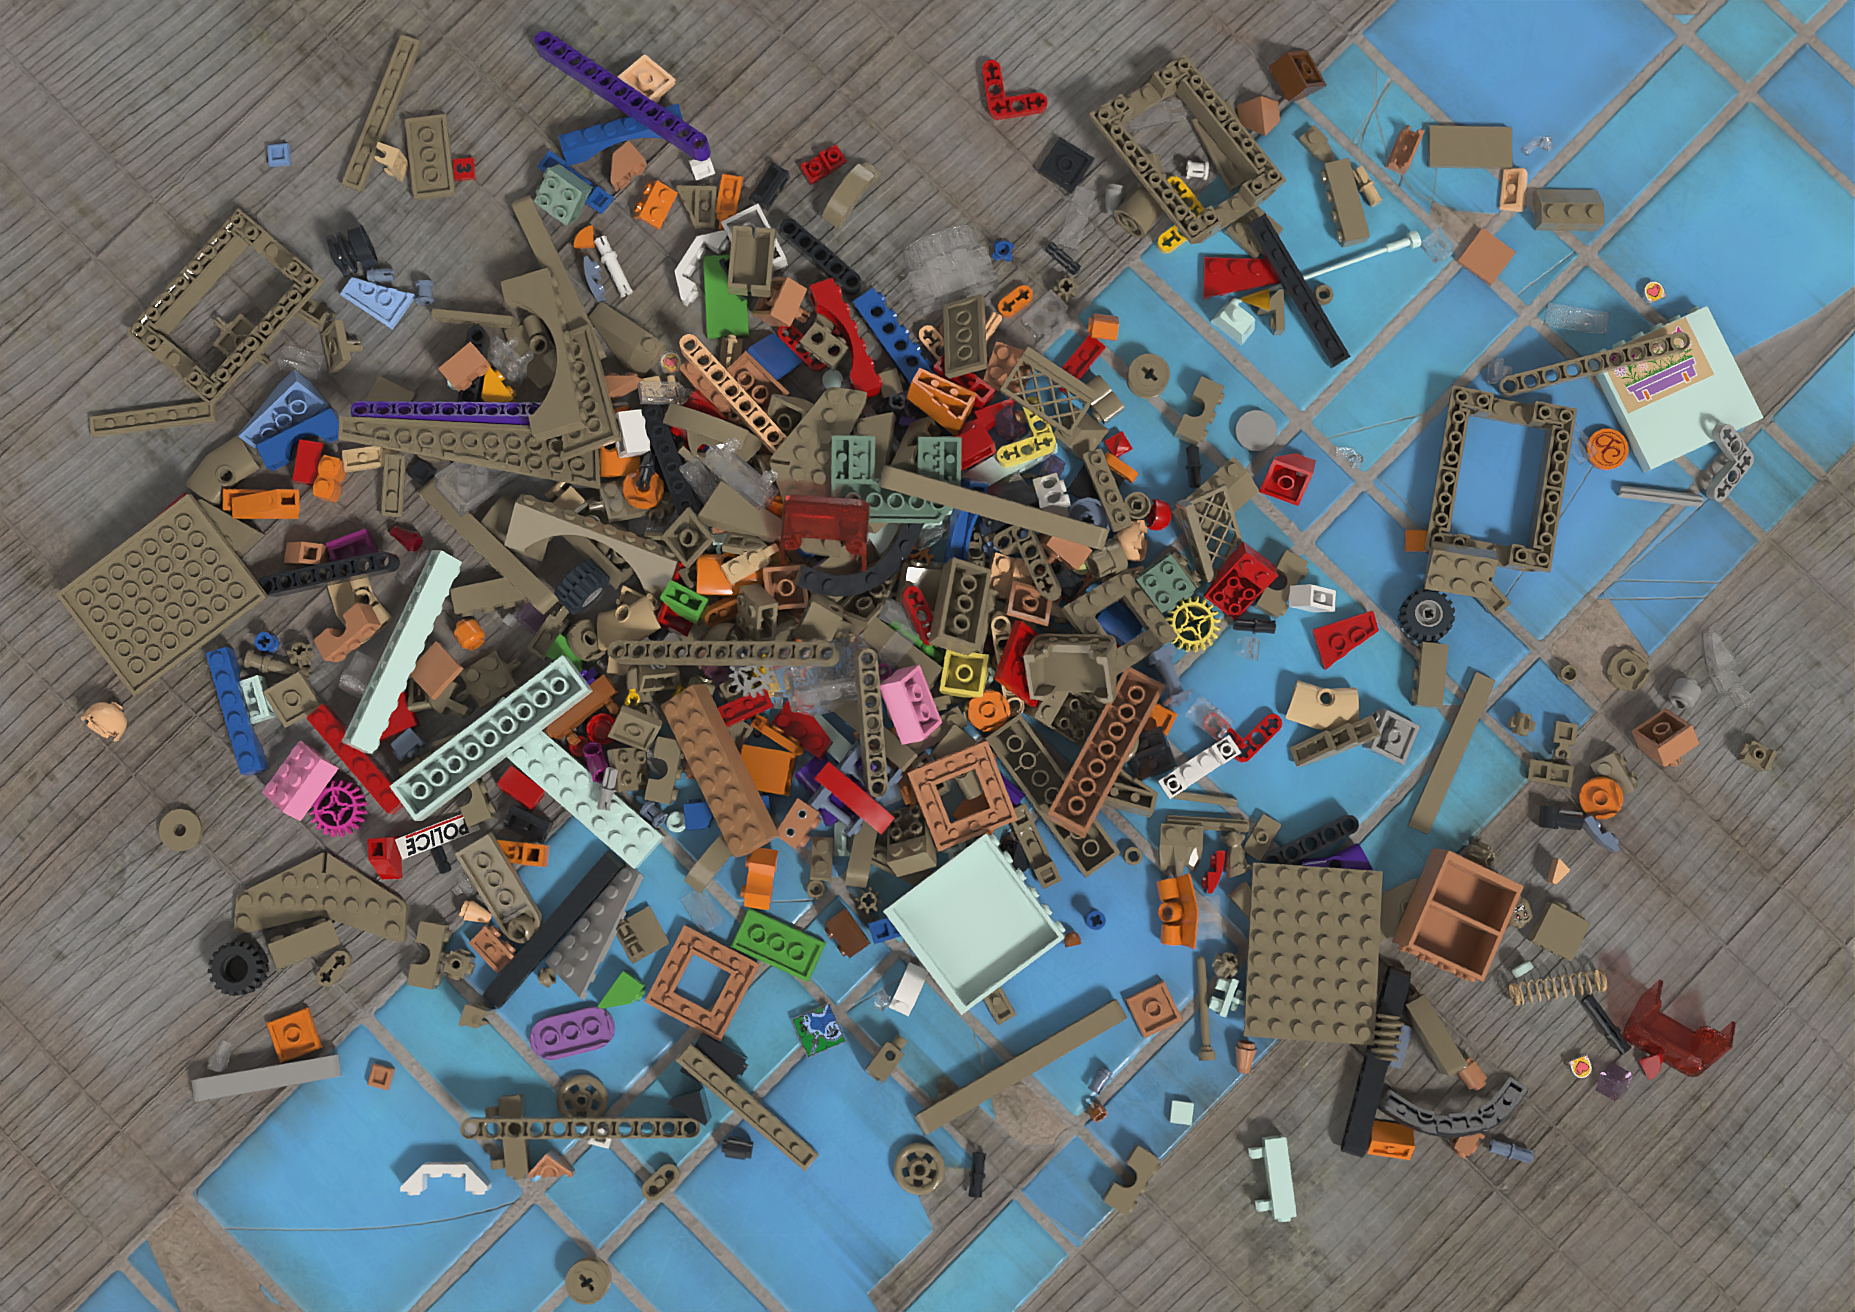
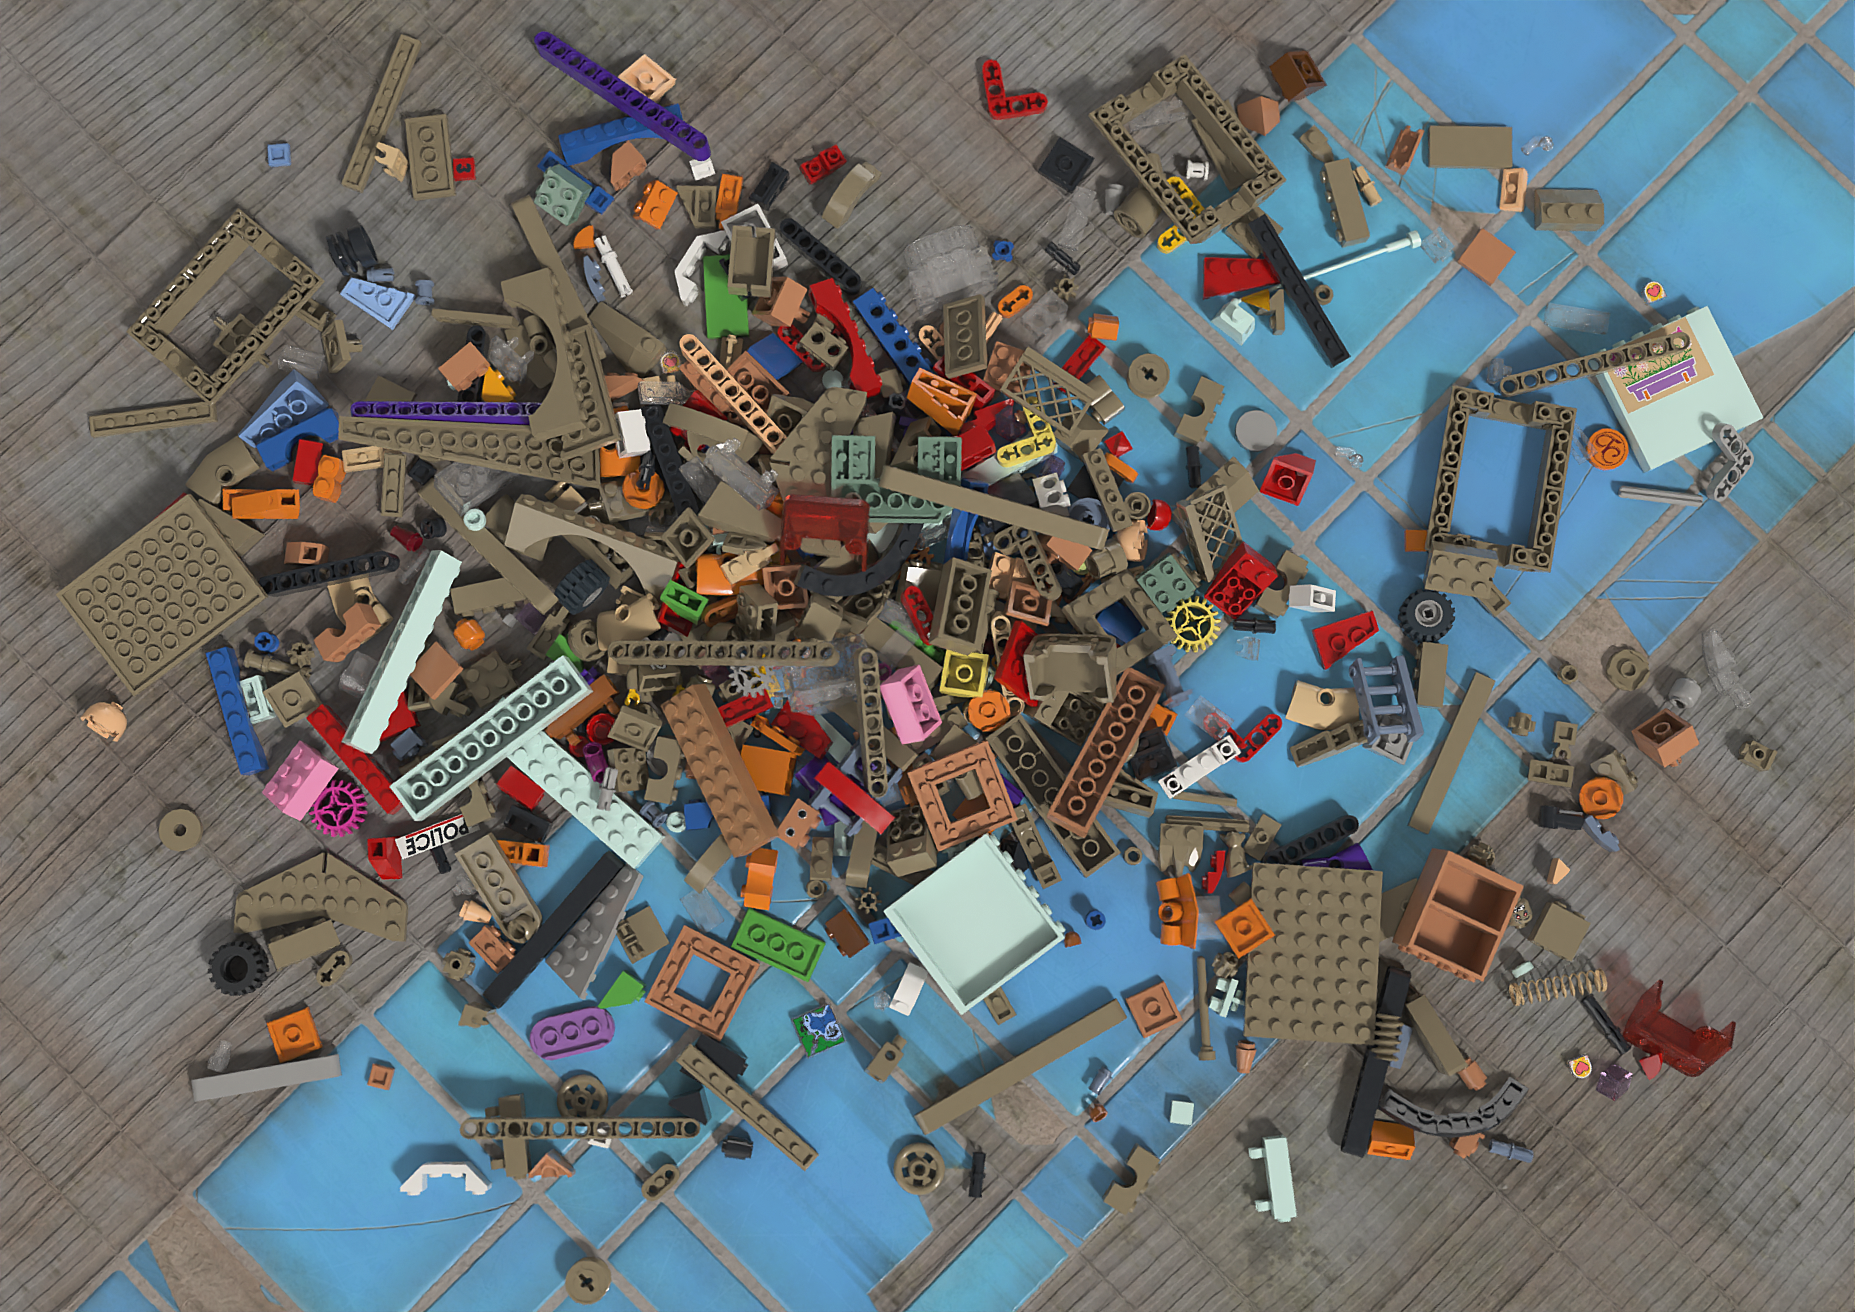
(352, 545): magenta hinge -> none
(433, 527): none -> black wheel
(435, 937): dark tan arch -> none
(474, 519): none -> light aqua tile
(546, 977): dark tan plate -> none
(1244, 928): none -> orange tile
(1401, 689): none -> sand blue fence

